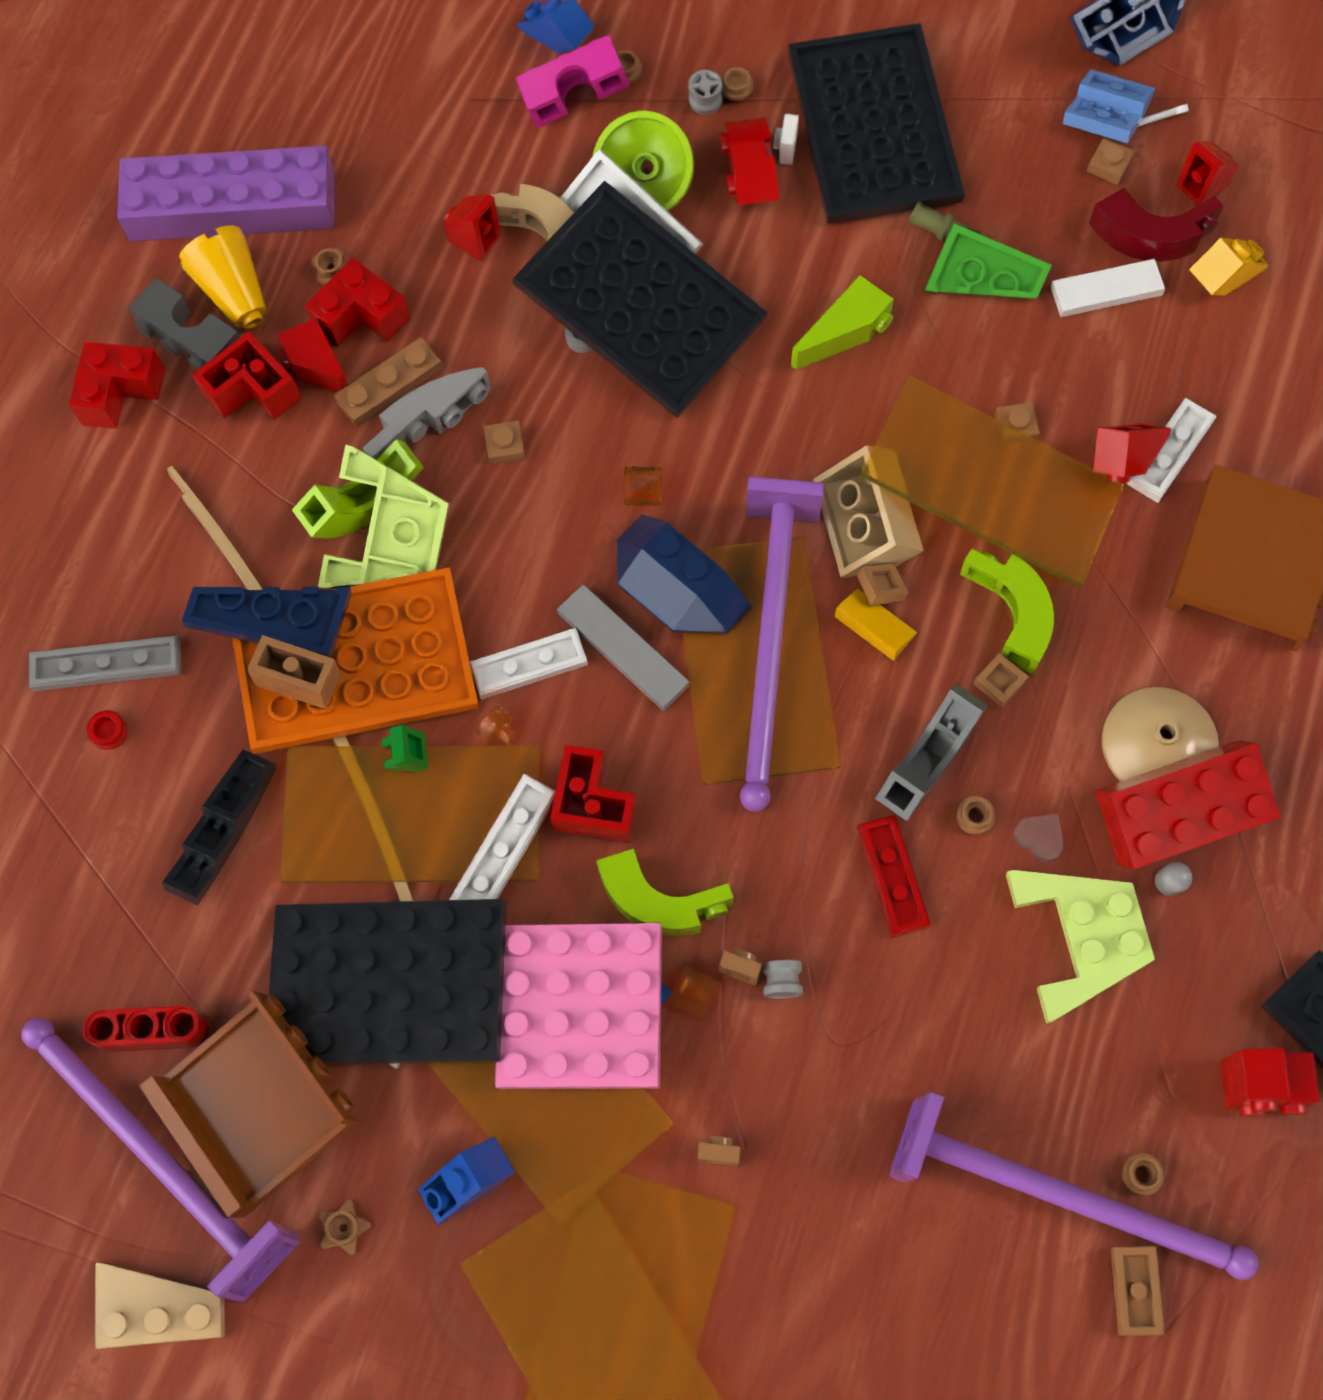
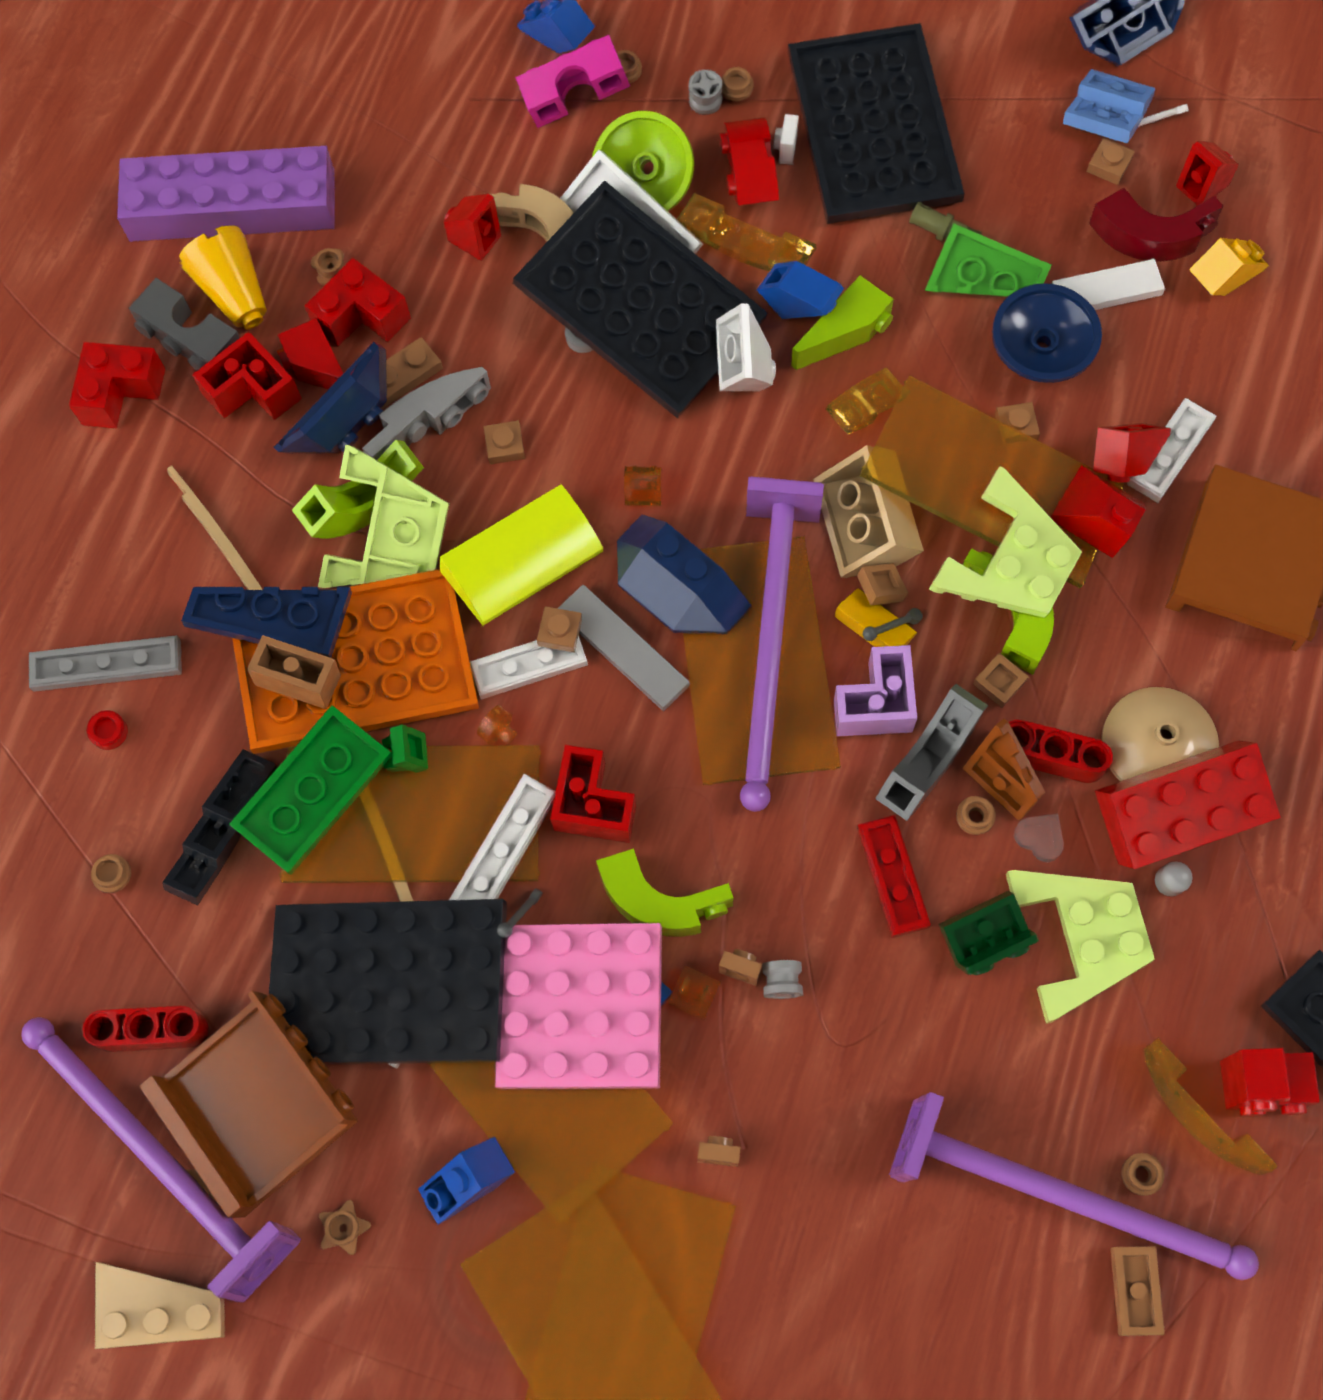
(110, 873): none -> medium nougat plate
(311, 789): none -> green plate
(343, 409): none -> dark blue wedge
(506, 928): none -> dark grey hinge
(520, 554): none -> neon yellow slope
(559, 629): none -> medium nougat plate
(739, 239): none -> clear yellow slope
(743, 352): none -> white slope
(799, 291): none -> blue slope
(865, 400): none -> clear yellow slope
(885, 703): none -> lavender brick
(913, 616): none -> dark grey hinge
(987, 934): none -> dark green bracket
(1005, 771): none -> dark orange wing
(1028, 563): none -> yellowish green wing
(1051, 317): none -> dark blue dish
(1073, 749): none -> red beam
(1098, 512): none -> red slope
(1240, 1152): none -> clear yellow slope

